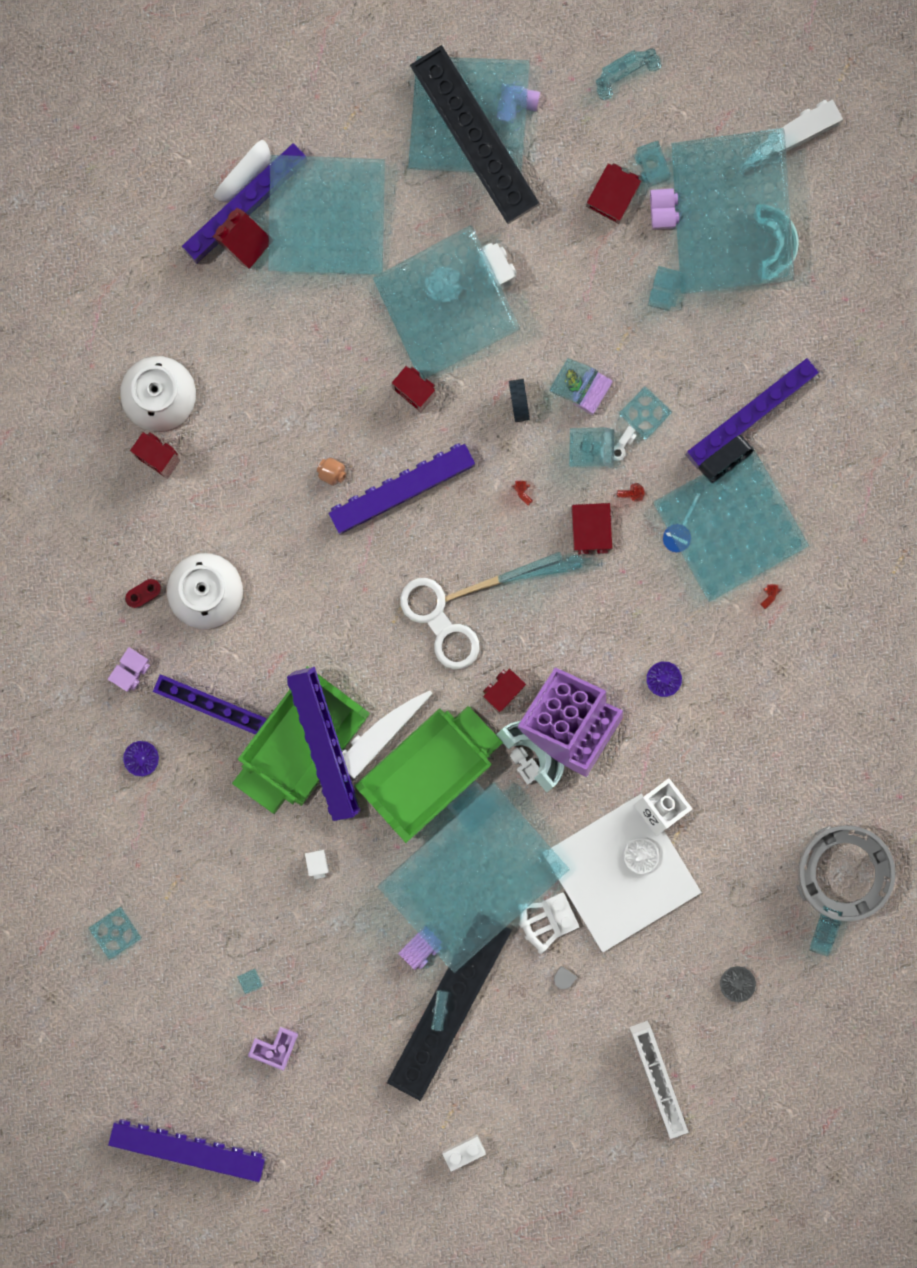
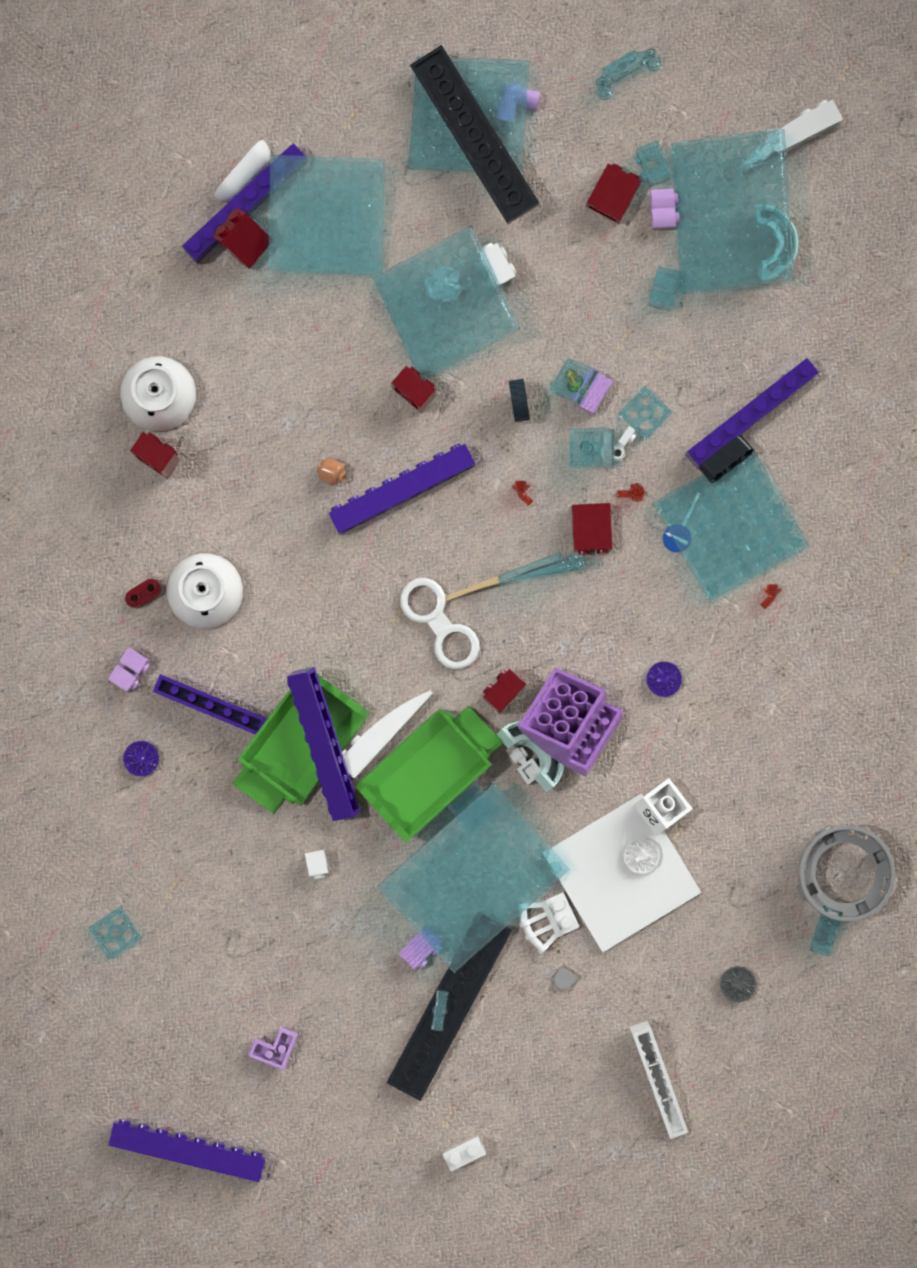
(250, 981): clear light blue tile -> none

